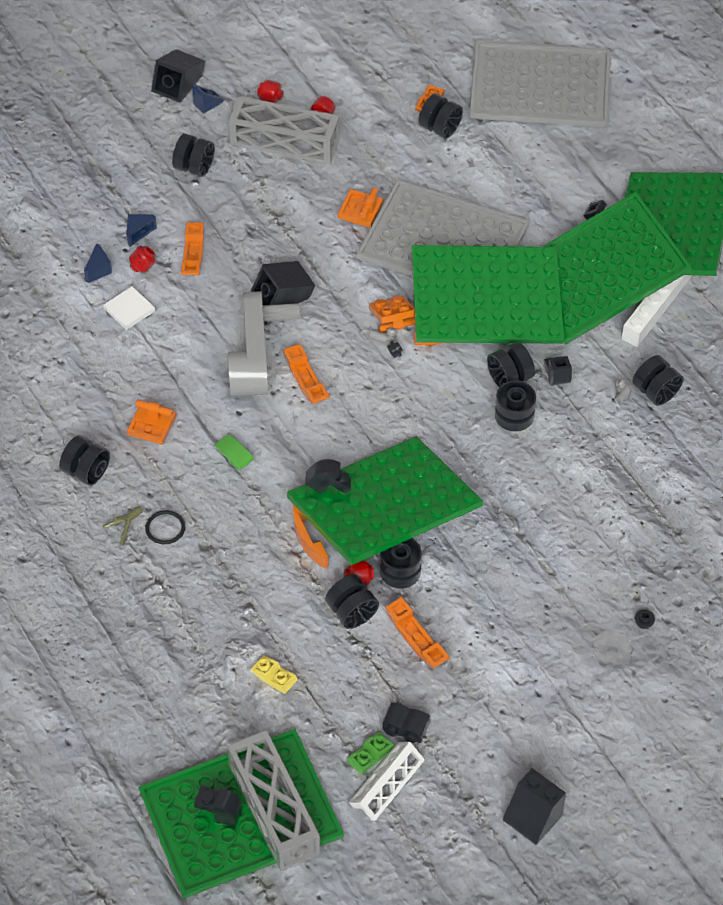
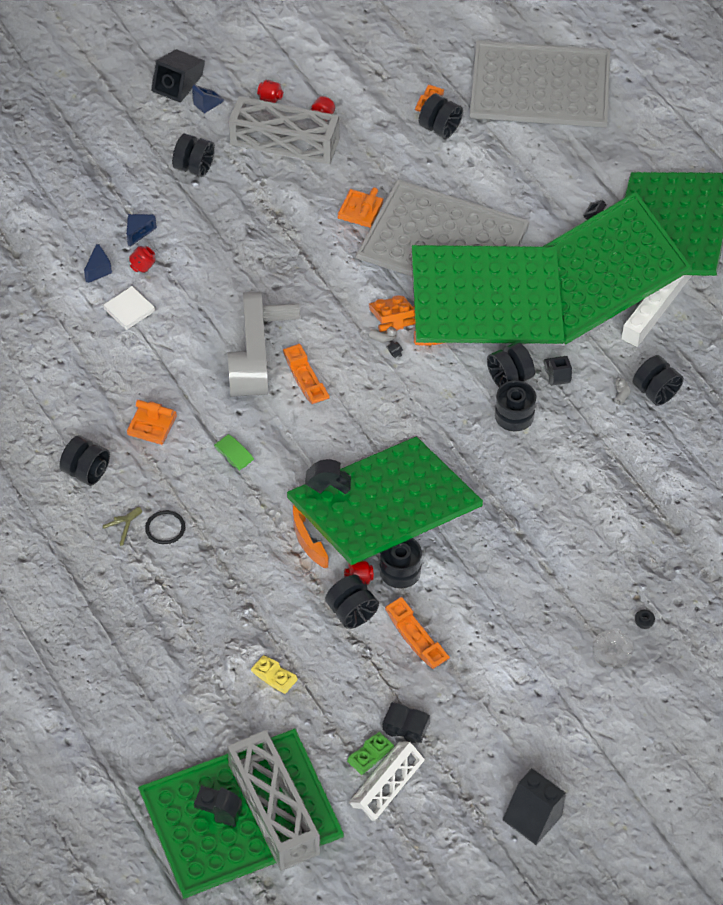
(193, 248): orange slope -> none
(283, 283): black slope -> none

